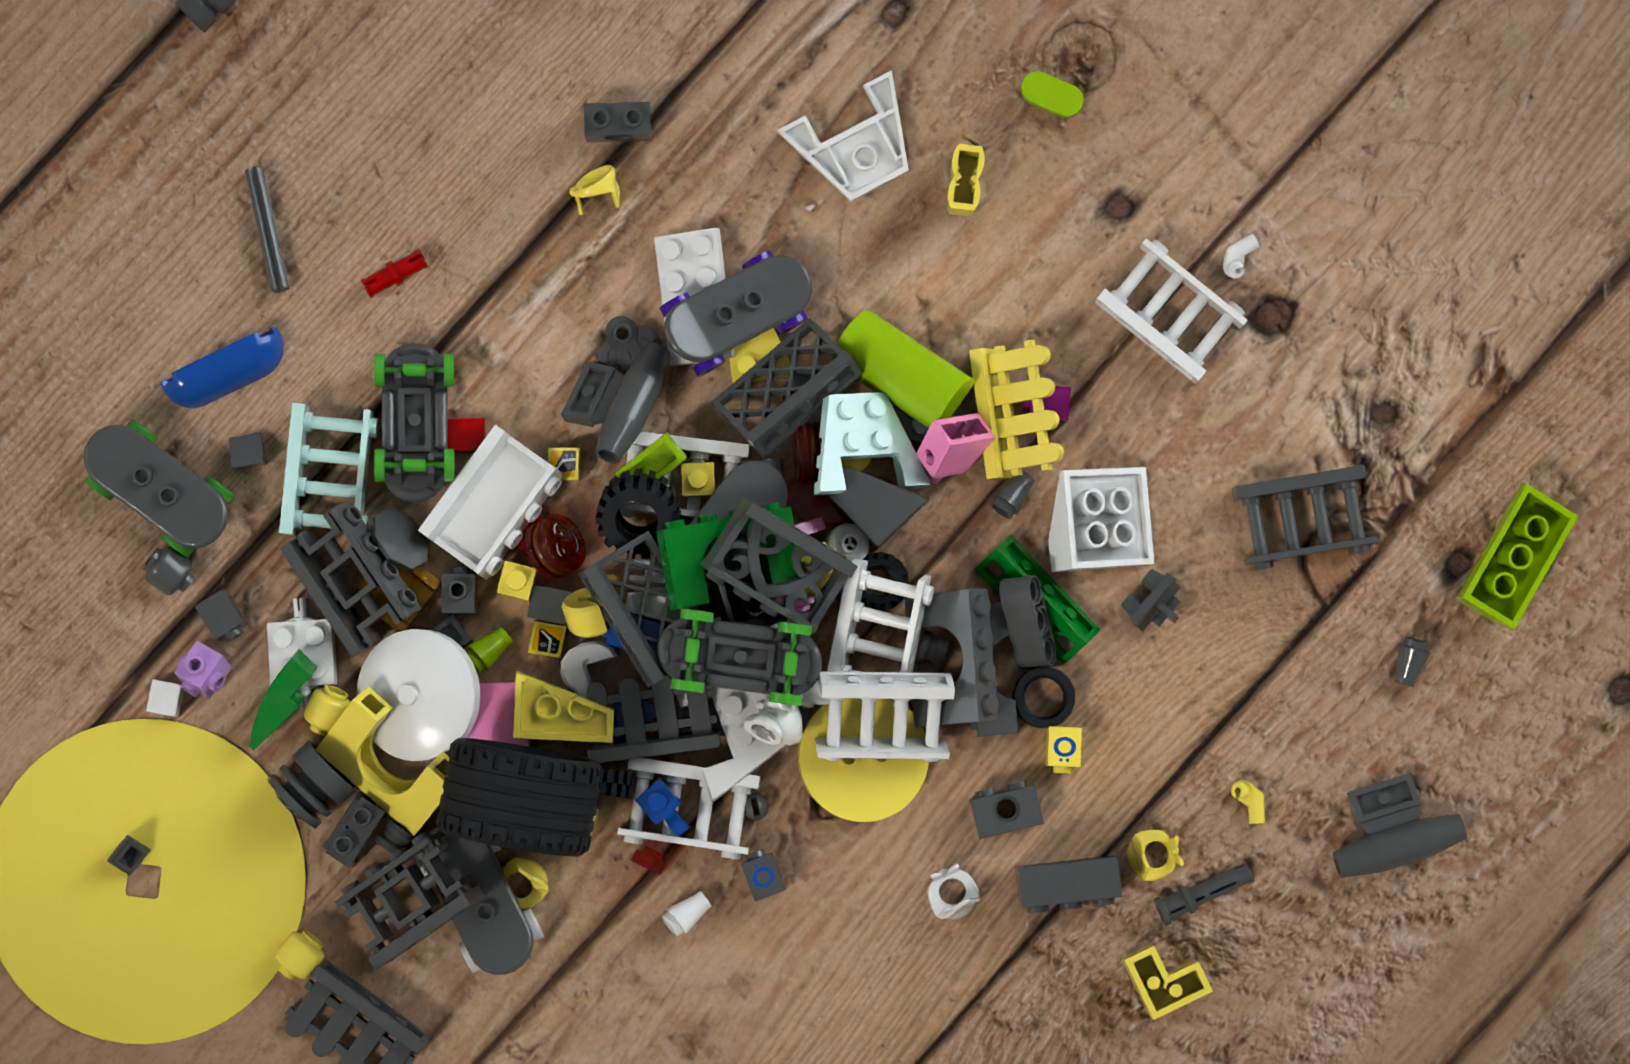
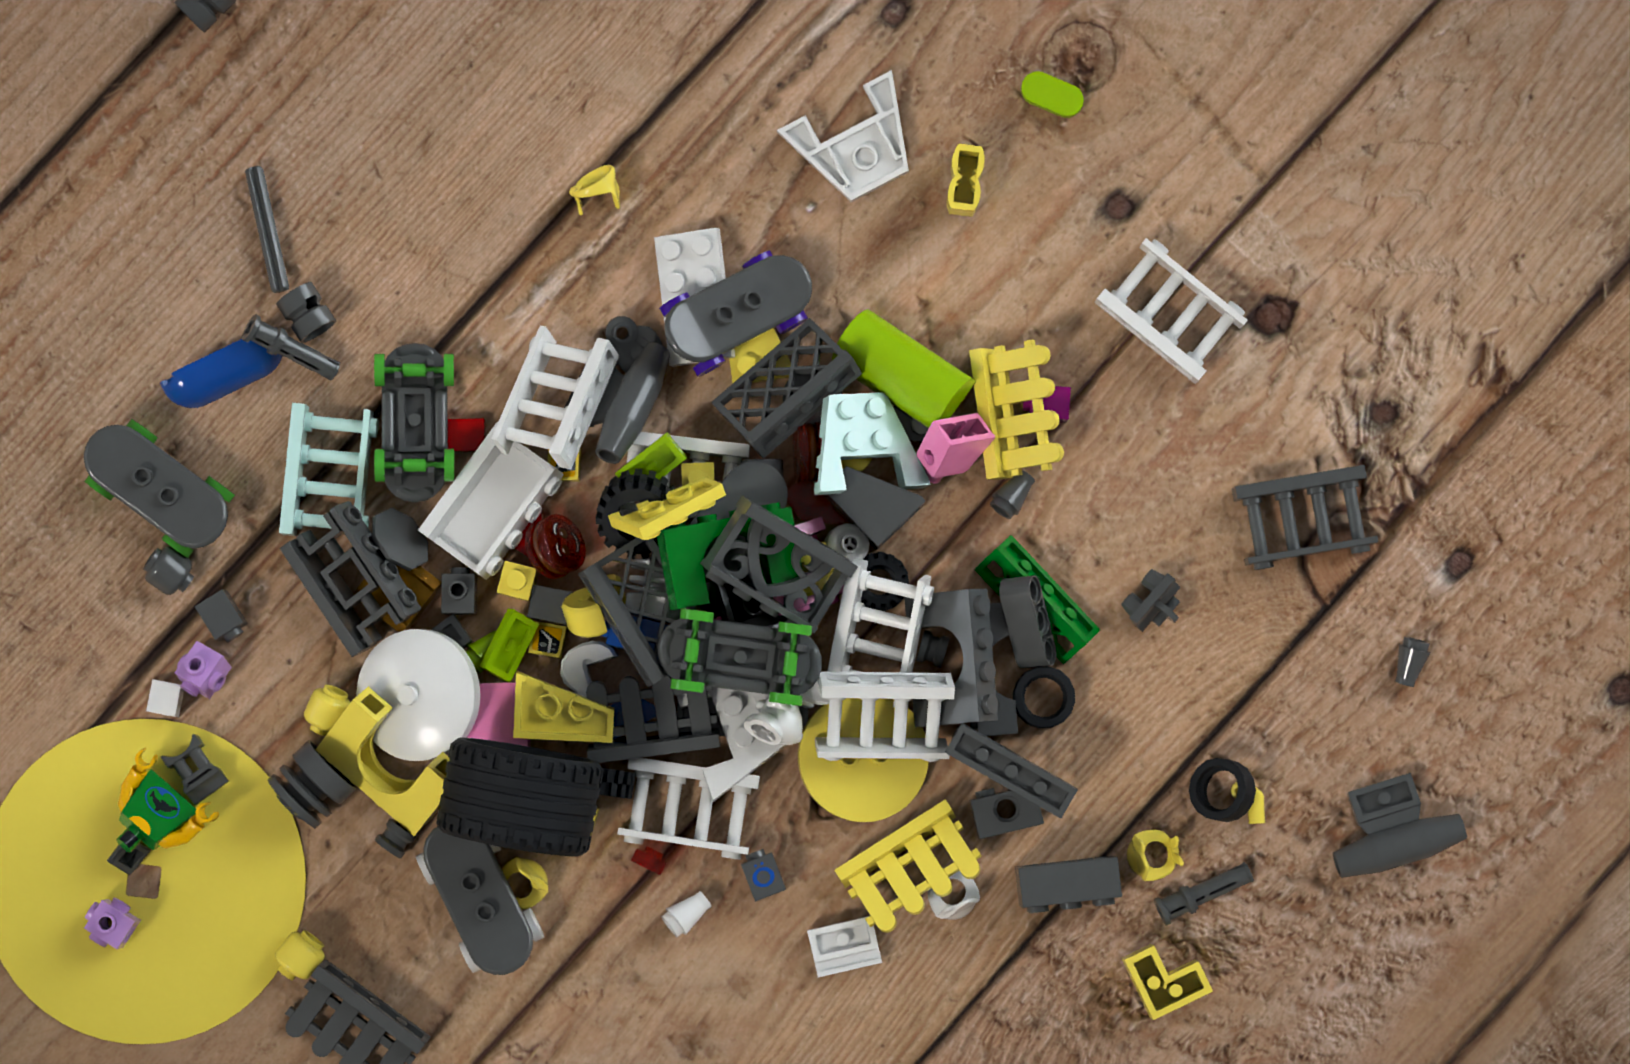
(122, 923): none -> lavender brick
(156, 811): none -> torso
(203, 781): none -> dark grey piece
(247, 451): dark grey slope -> none
(278, 342): none -> dark grey pin
(281, 697): green slope -> none
(305, 311): none -> dark grey wheel
(313, 638): white plate -> none
(354, 830): dark grey window -> none
(394, 273): red pin -> none
(422, 919): dark grey fence -> none
(509, 645): none -> lime plate
(574, 417): none -> white fence
(617, 122): dark grey brick -> none
(660, 804): blue plate -> none
(679, 504): none -> light yellow wing
(762, 806): dark grey hinge -> none
(844, 946): none -> white plate
(884, 854): none -> light yellow fence
(1011, 770): none -> dark grey fence
(1063, 748): light yellow brick -> none
(1101, 520): white slope -> none
(1199, 784): none -> black tyre
(1235, 256): white arm -> none
(1517, 557): lime brick -> none

